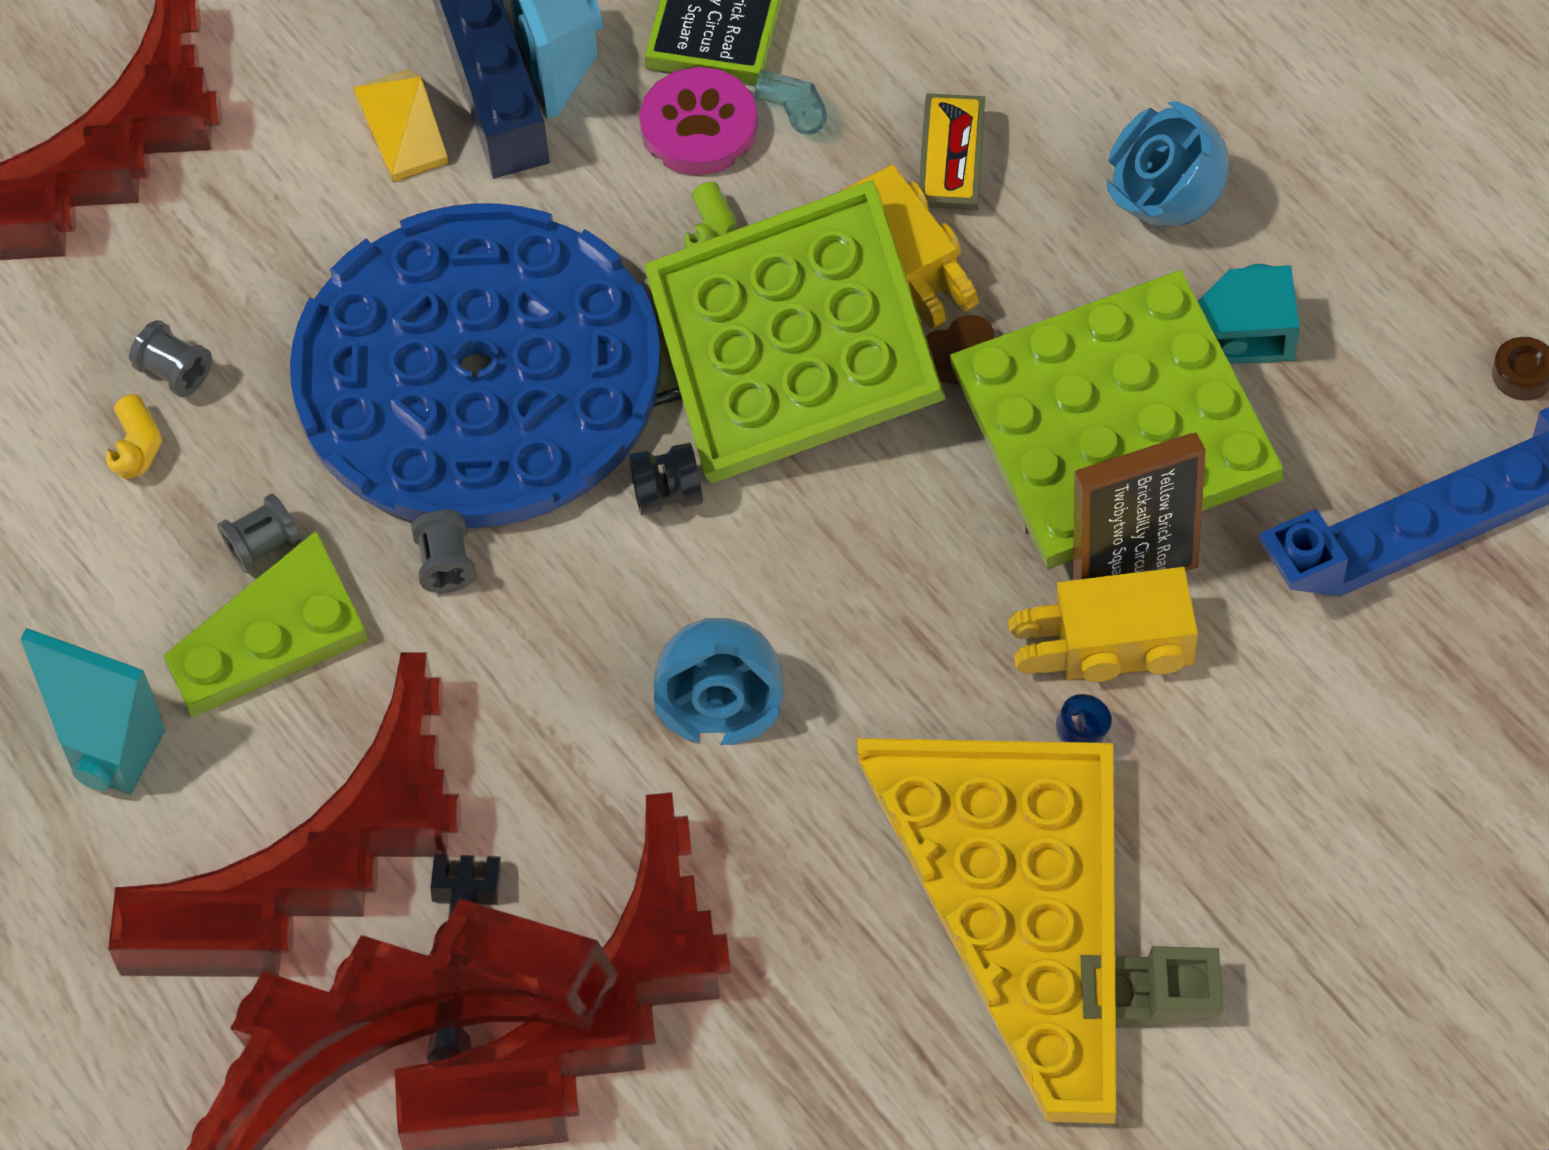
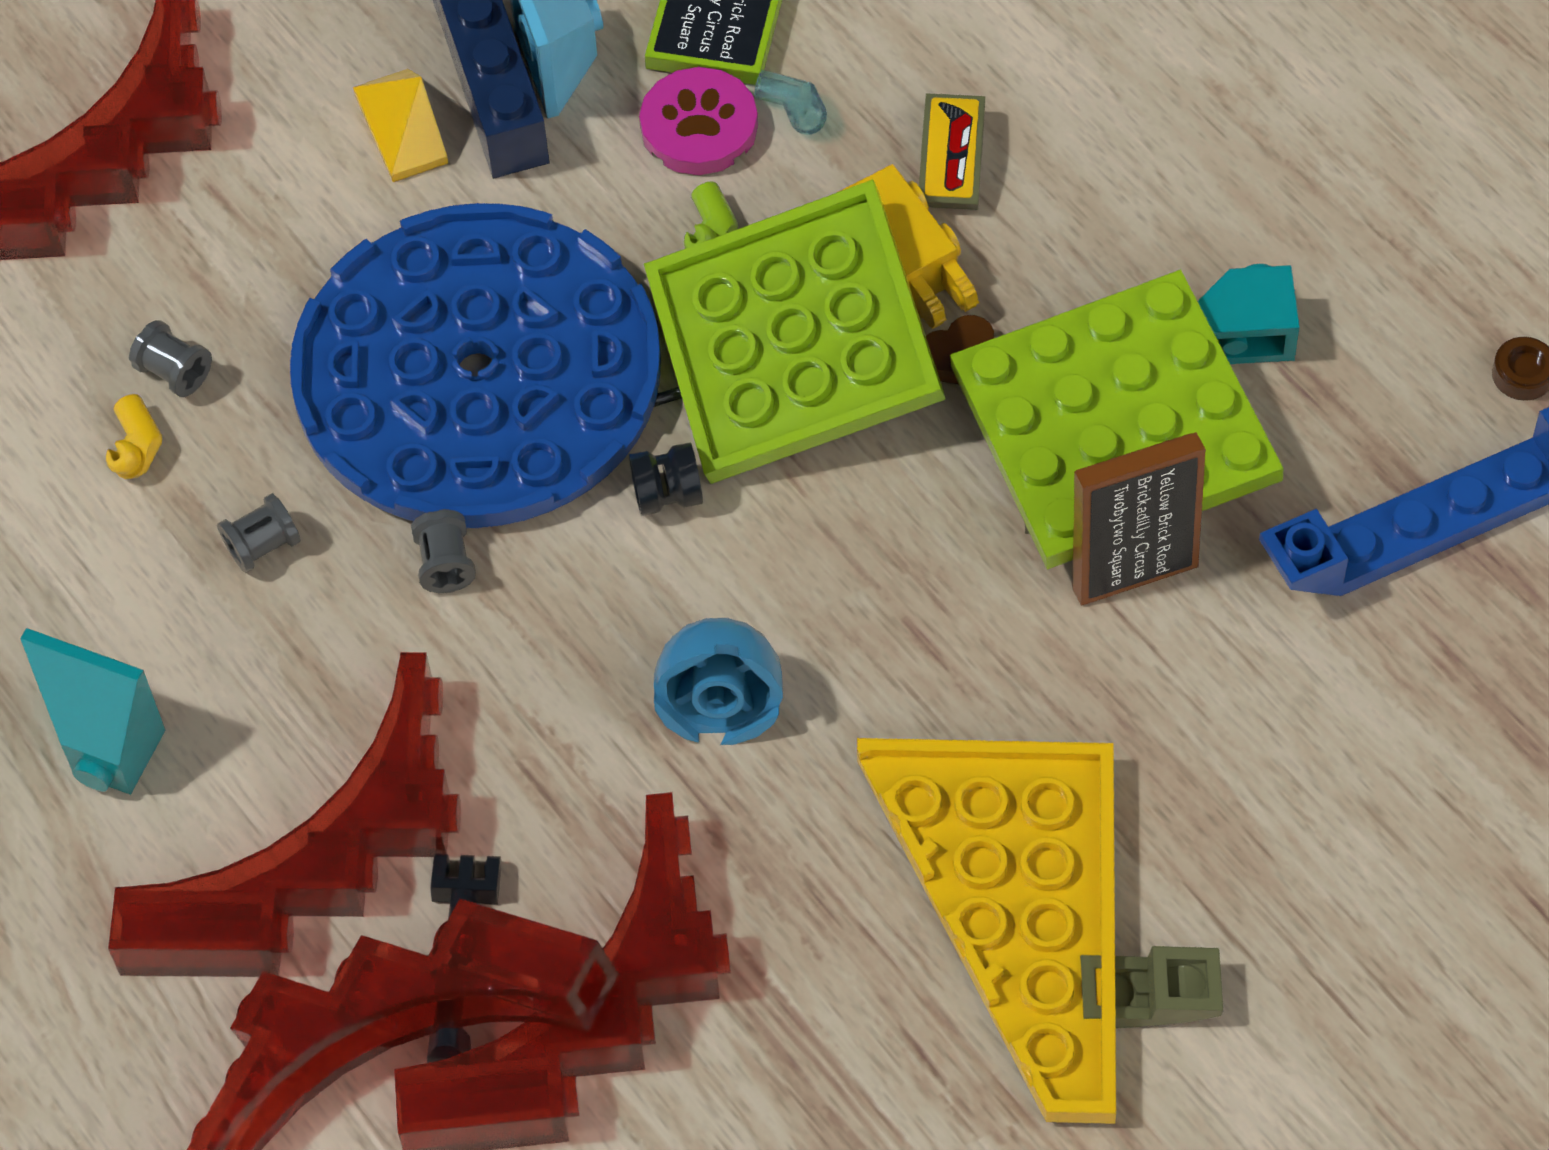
(267, 631): lime wing -> none
(1093, 720): clear blue hinge -> none
(1111, 627): yellow hinge -> none
(1168, 166): dark azure cylinder -> none

